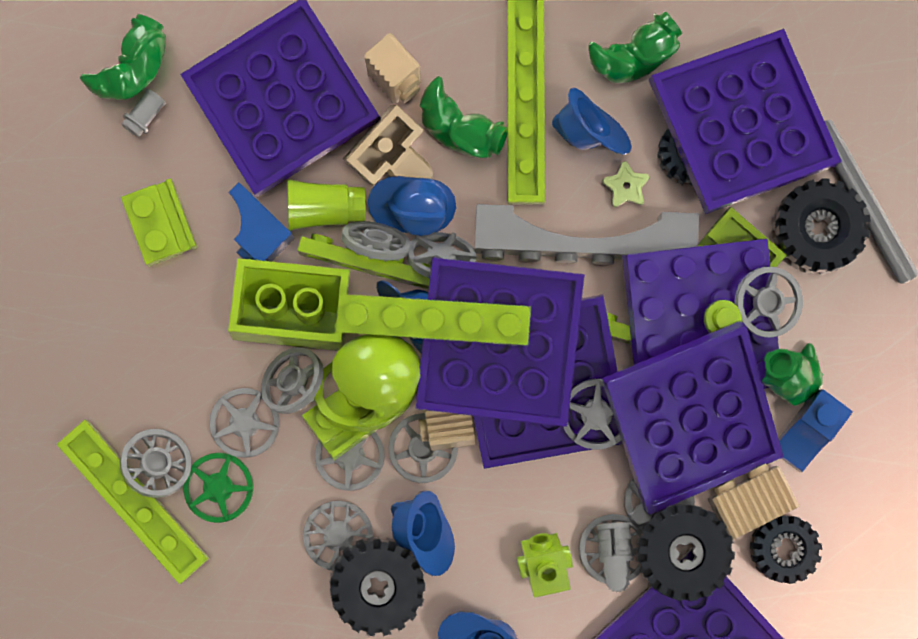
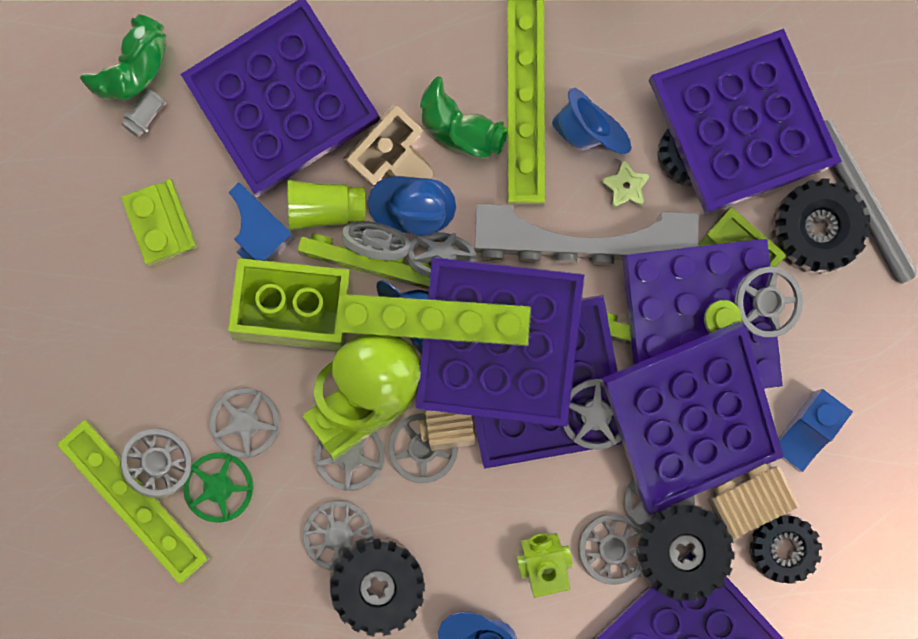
(292, 380): light grey wheel -> none
(393, 69): tan brick -> none
(424, 531): blue piece -> none
(615, 553): light grey hinge -> none
(649, 48): green animal -> none
(793, 374): green animal -> none

